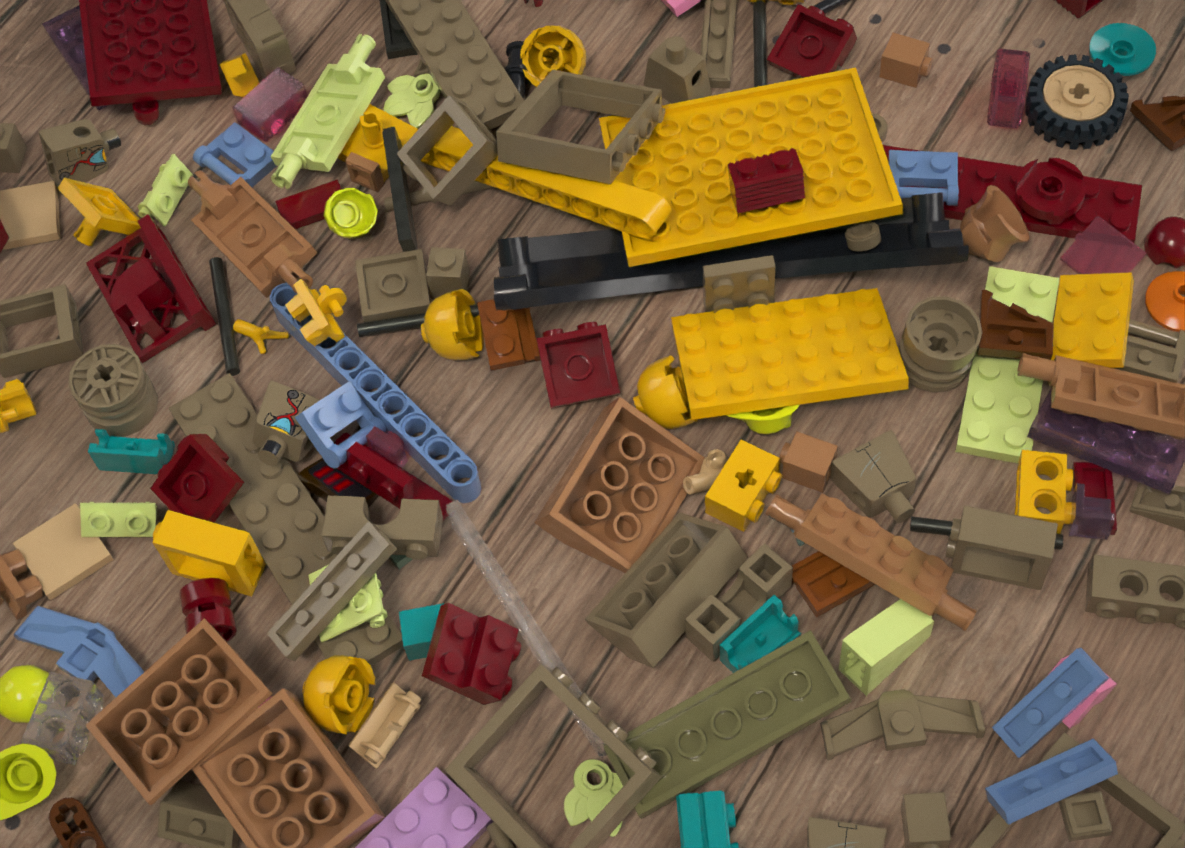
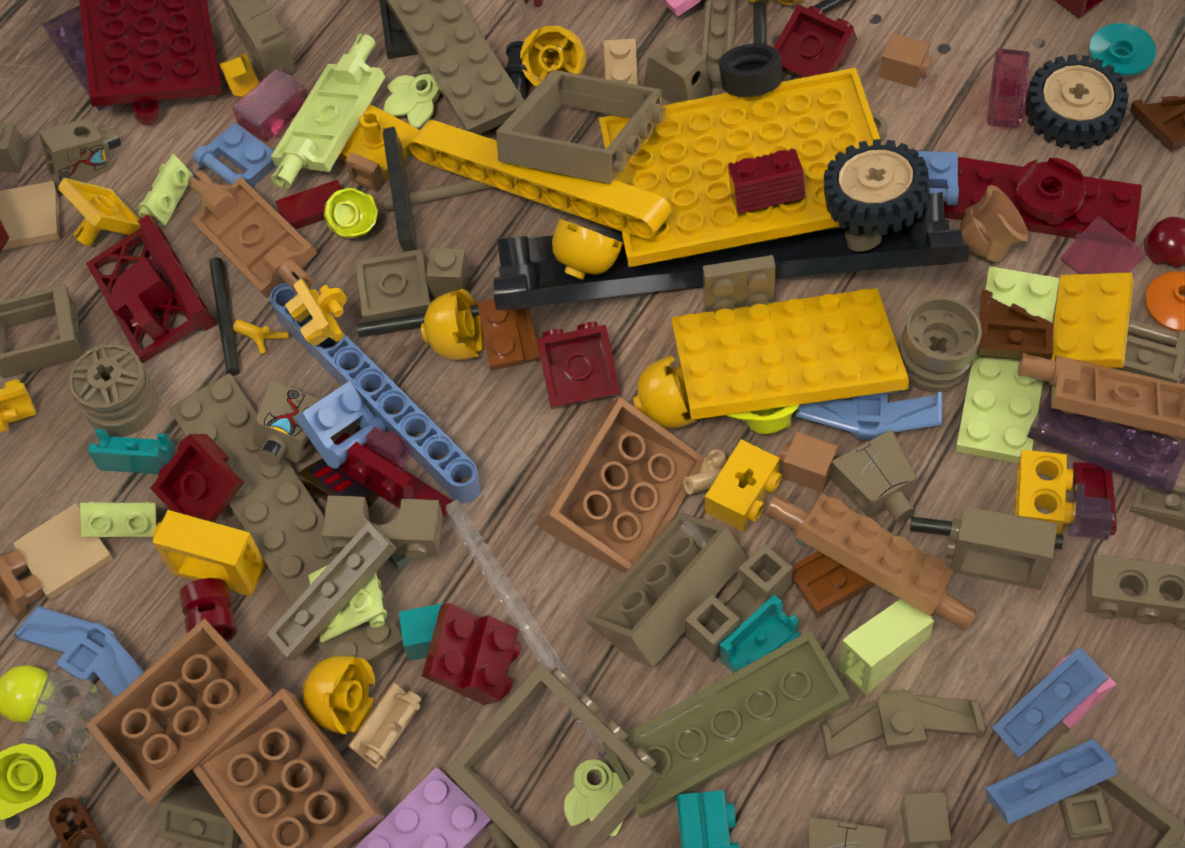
(467, 168): dark tan window -> none
(583, 249): none -> yellow cylinder
(621, 60): none -> tan plate
(750, 70): none -> black tyre
(872, 415): none -> medium blue plate
(876, 187): none -> black wheel

